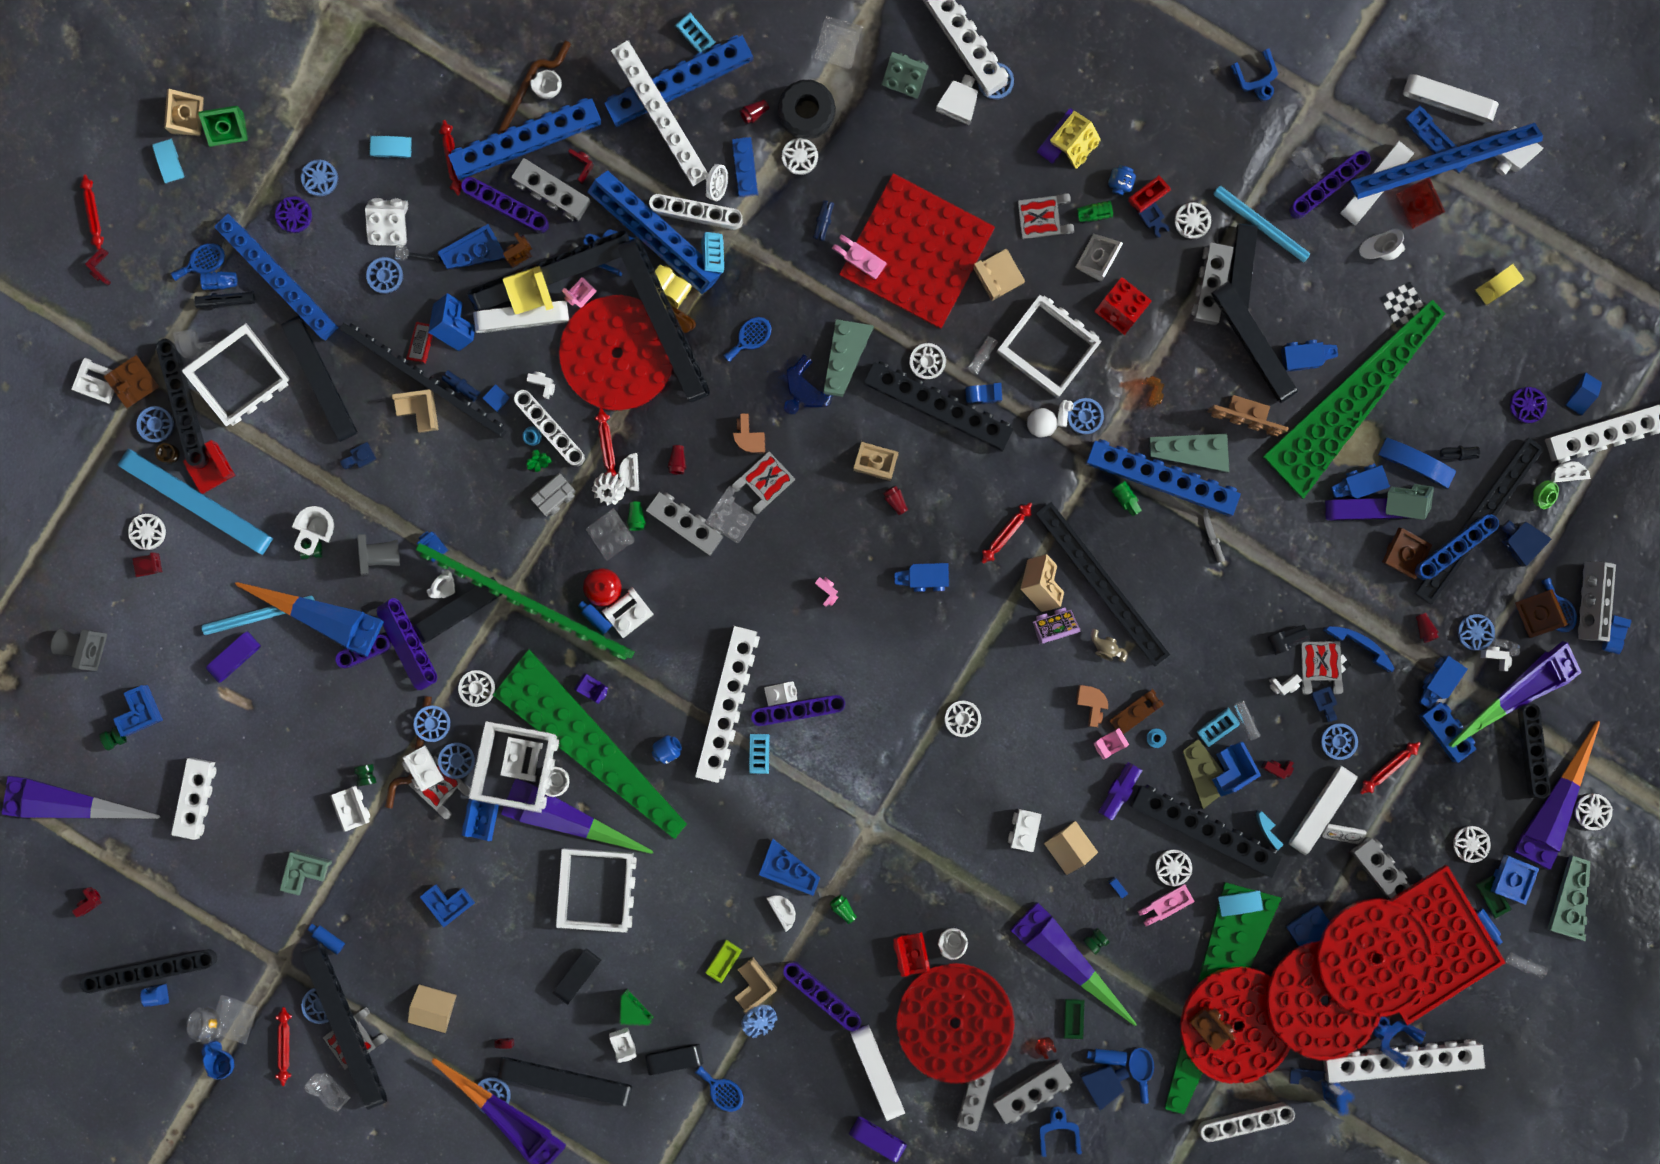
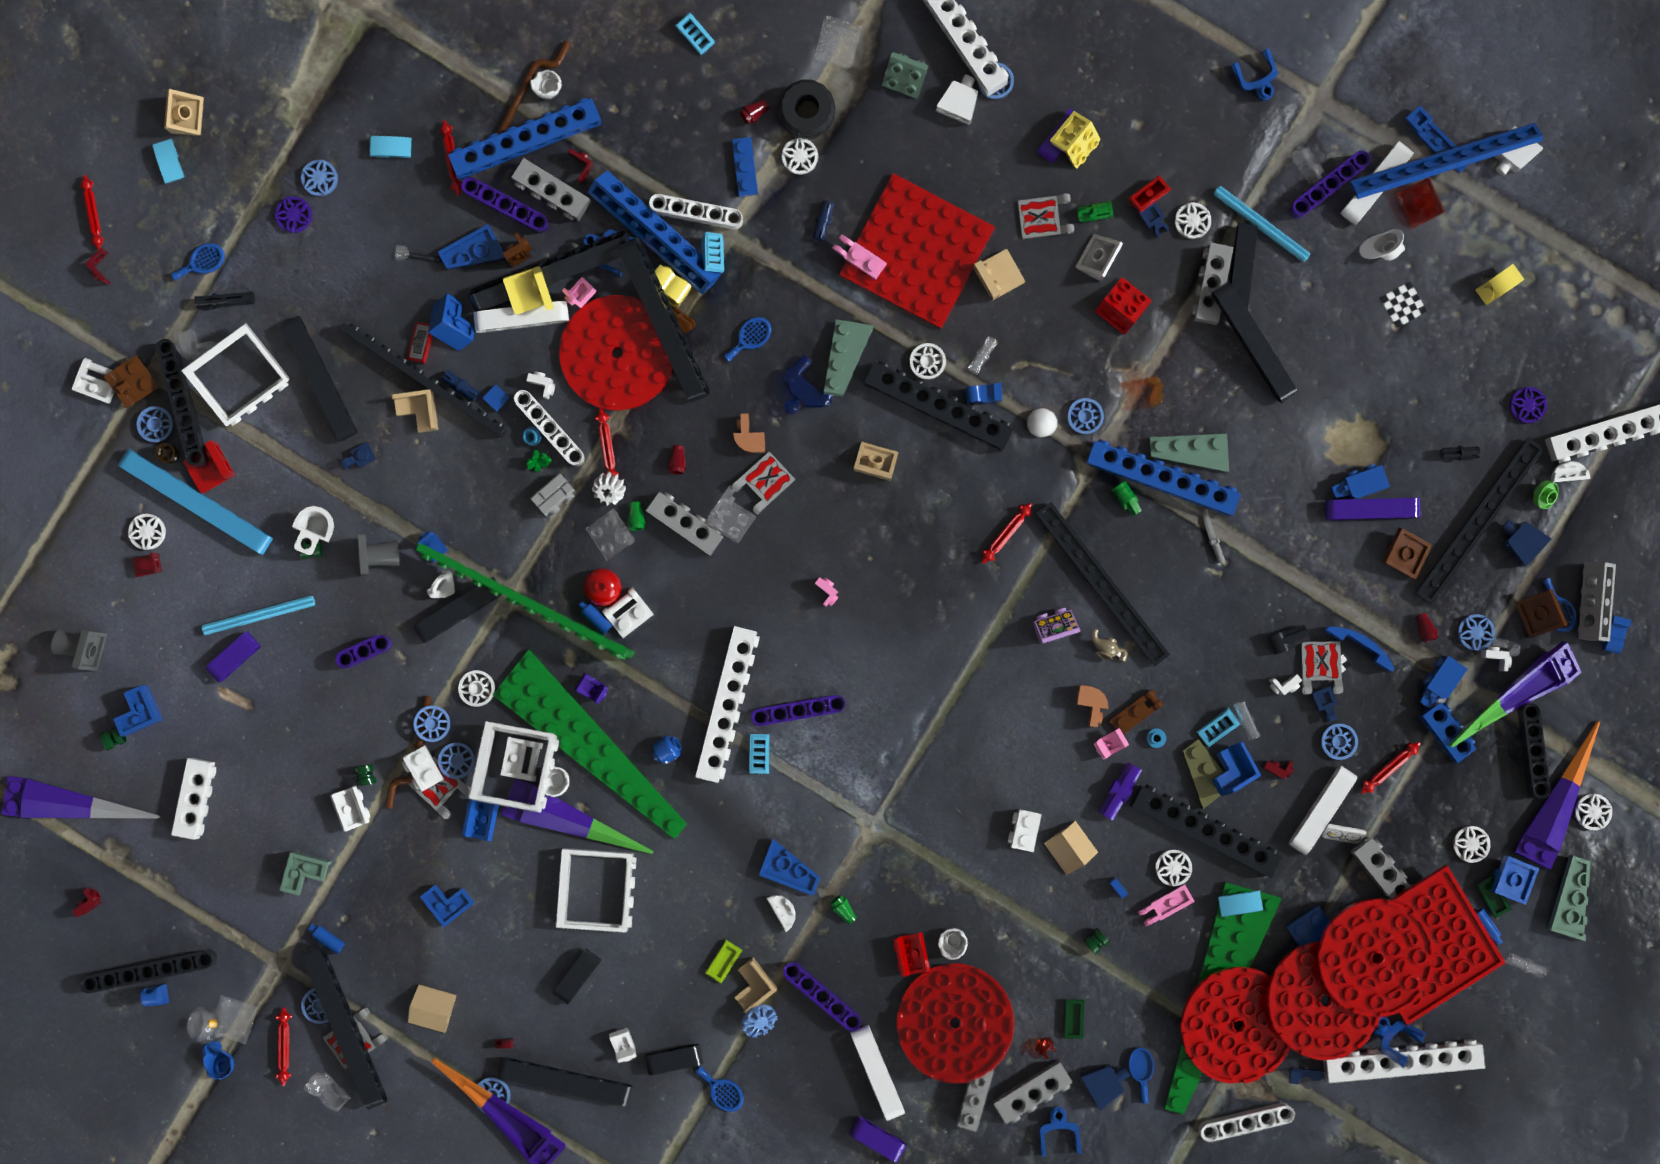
(218, 280): blue hinge -> none
(223, 125): green slope -> none
(276, 277): blue brick -> none
(343, 625): blue plate -> none
(384, 275): medium blue wheel -> none
(386, 222): white bracket -> none
(407, 644): dark purple beam -> none
(629, 472): white plate -> none
(633, 1011): green slope -> none
(659, 113): white brick -> none
(690, 82): blue brick -> none
(716, 182): white wheel -> none
(781, 693): white bracket -> none
(895, 499): dark red cone -> none
(924, 576): blue hinge -> none
(963, 718): white wheel -> none
(1039, 583): tan panel -> none
(1046, 938): dark purple plate -> none
(1065, 406): white arm -> none
(1074, 325): white window -> none
(1108, 1057): blue cylinder -> none
(1122, 180): blue head -> none
(1211, 1028): reddish brown bracket -> none
(1248, 412): medium nougat bracket -> none
(1266, 825): medium azure slope -> none
(1307, 356): blue hinge -> none
(1321, 435): green wing -> none
(1336, 1096): blue hinge -> none
(1410, 502): sand green panel -> none
(1417, 461): blue slope -> none
(1450, 98): white beam -> none
(1465, 544): blue beam -> none
(1584, 394): blue slope -> none

